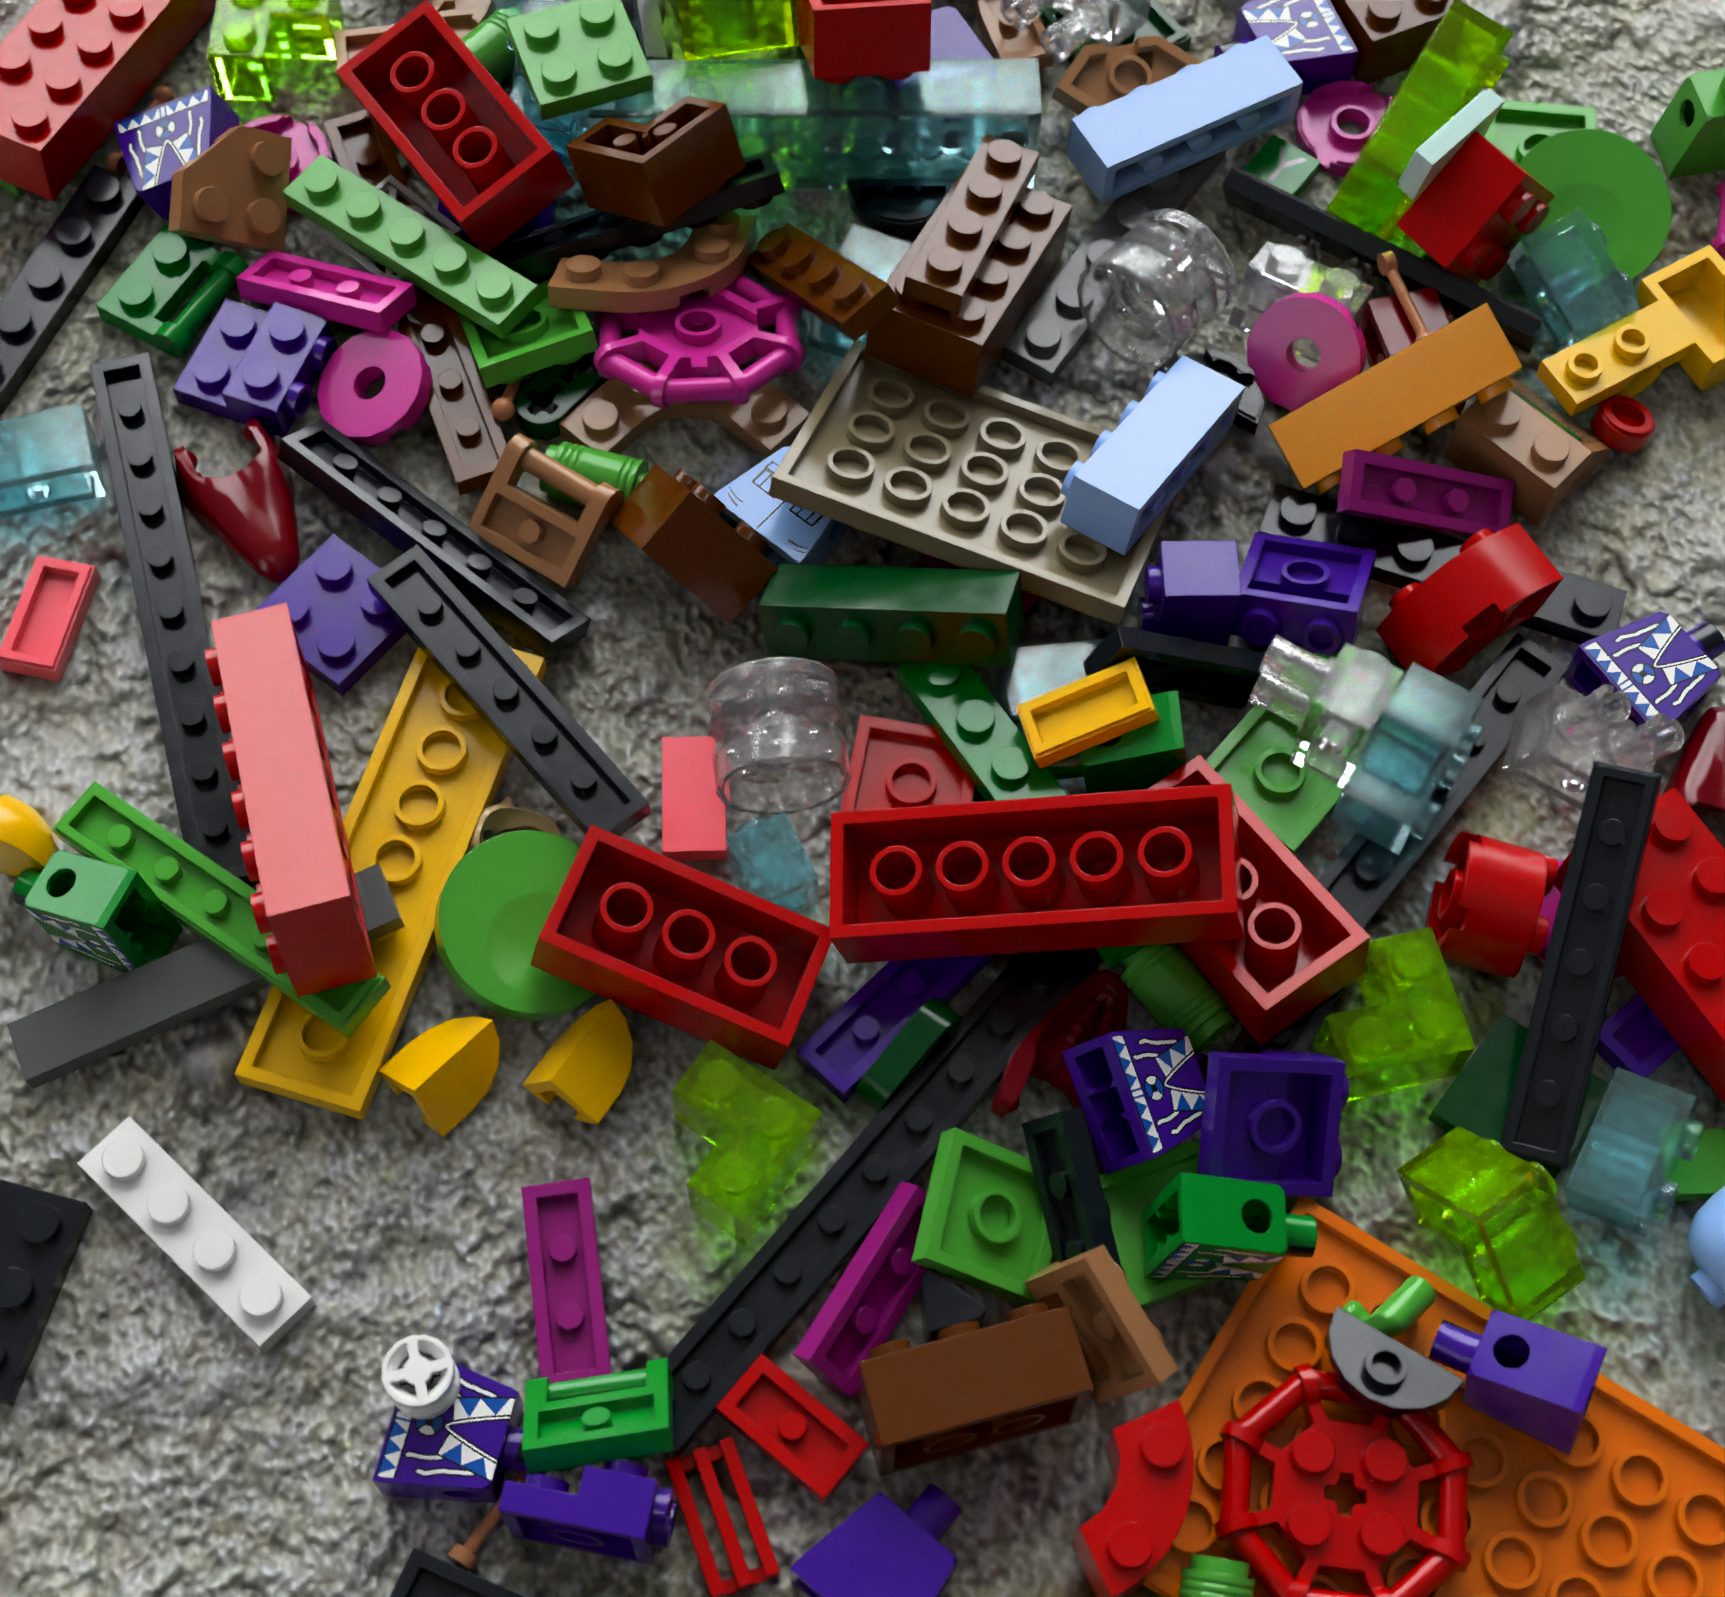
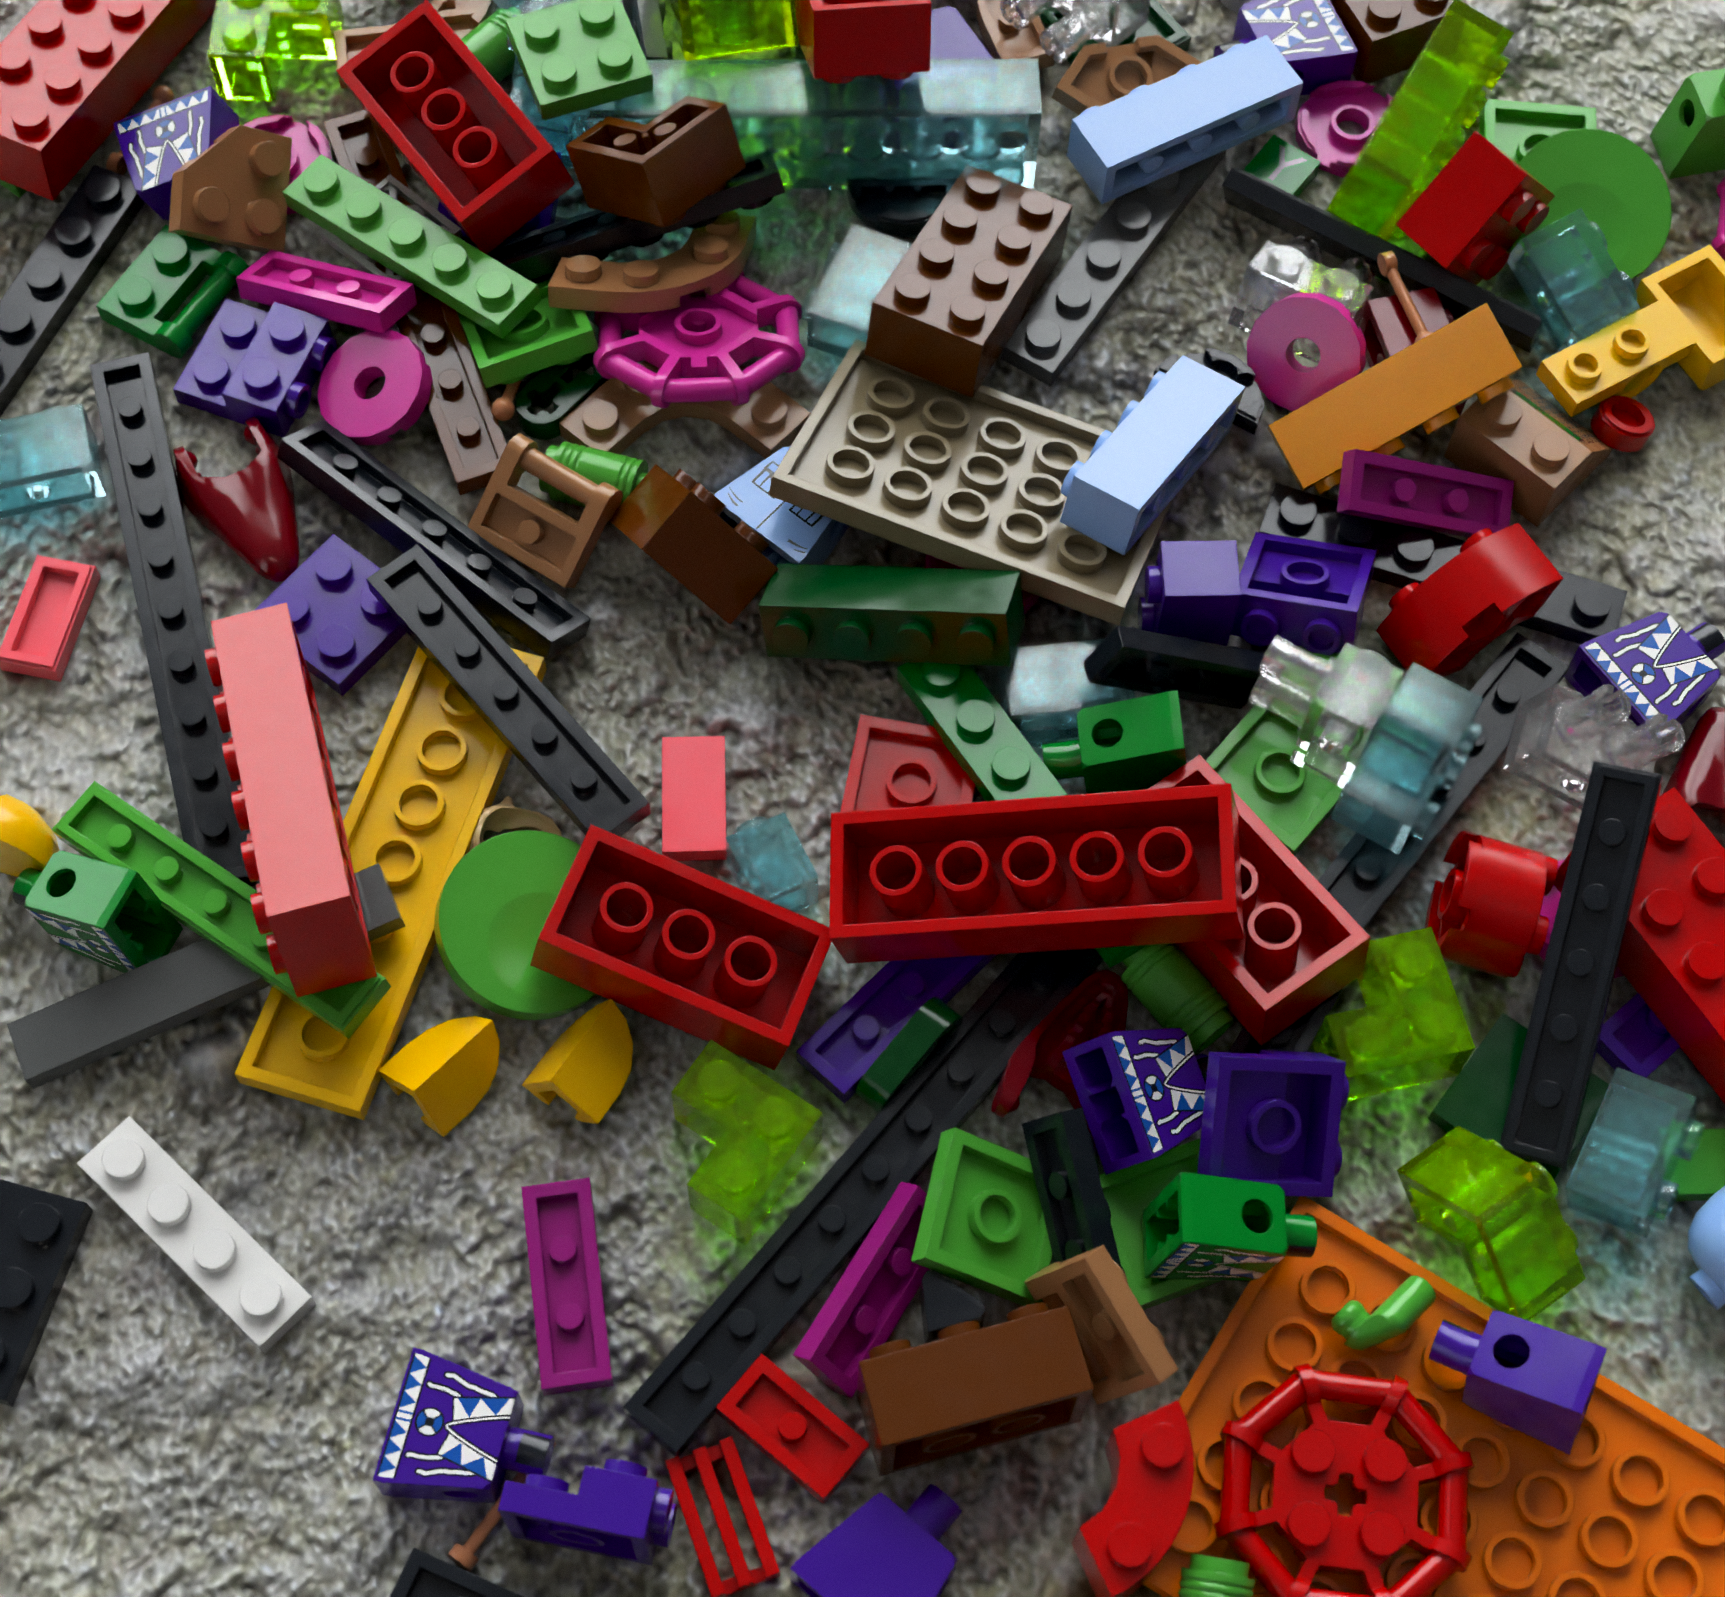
(415, 1362): white wheel -> none
(598, 1418): green plate -> none
(777, 736): clear wheel -> none
(822, 281): reddish brown plate -> none
(971, 224): plate -> none
(1087, 712): yellow tile -> none
(1156, 287): clear wheel -> none
(1383, 1372): plate -> none
(1444, 144): light aqua tile -> none

